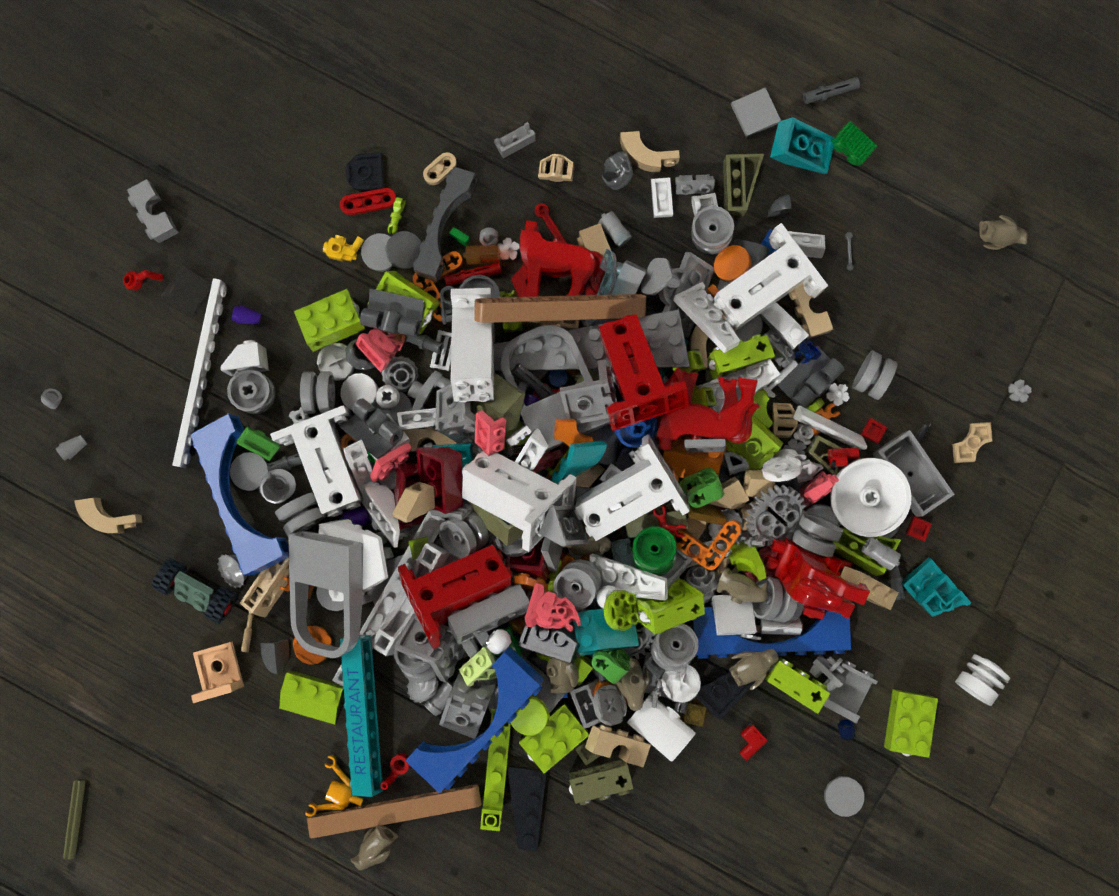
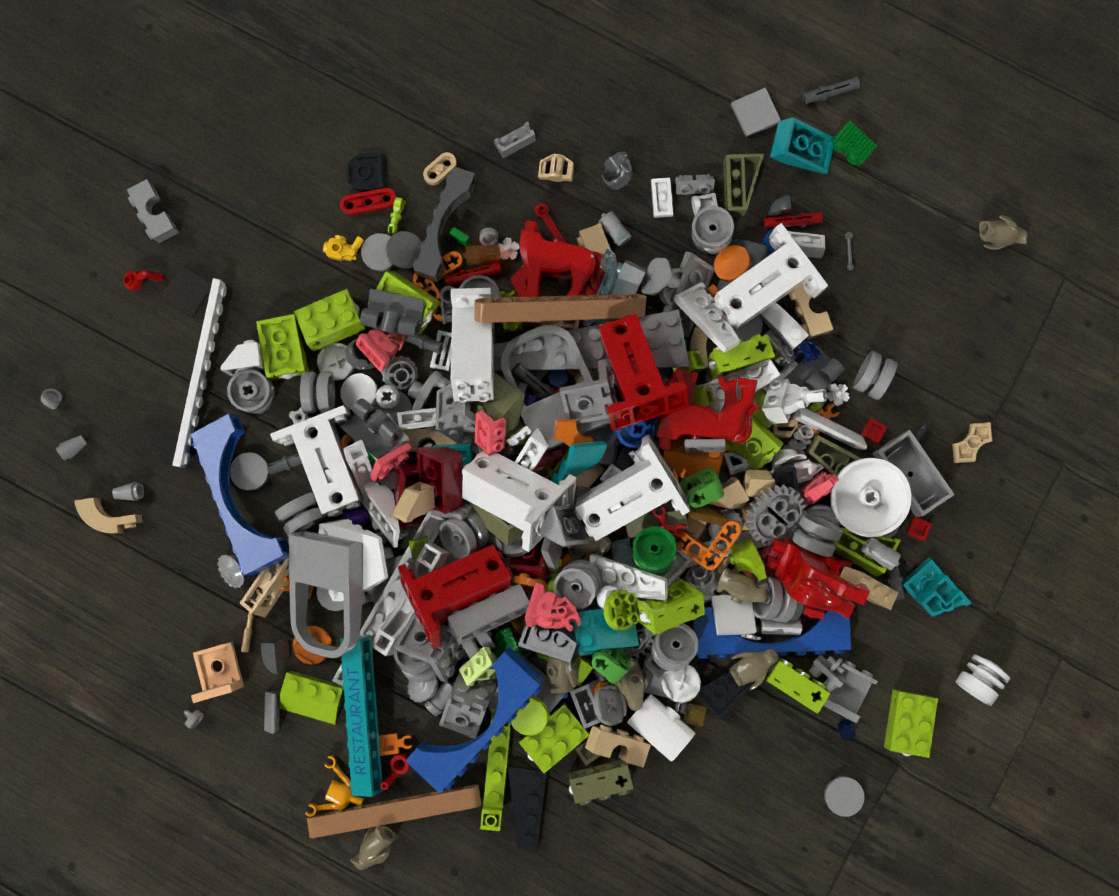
(74, 819): olive axle -> none
(131, 491): none -> light grey cone
(187, 589): plate -> none
(193, 718): none -> light grey tile
(245, 315): dark purple cone -> none
(258, 443): bright green tile -> none
(272, 711): none -> light grey slope
(277, 486): light grey helmet -> none
(282, 347): none -> lime piece
(390, 743): none -> orange plate
(498, 641): white piece -> none
(644, 157): tan arch -> none
(656, 693): light grey hand -> none
(751, 541): light grey hand -> none
(754, 739): red piece -> none
(781, 469): white tile -> none
(787, 398): none -> white brick
(793, 220): none -> red pin
(840, 456): red piece -> none
(1019, 391): light grey plant -> none

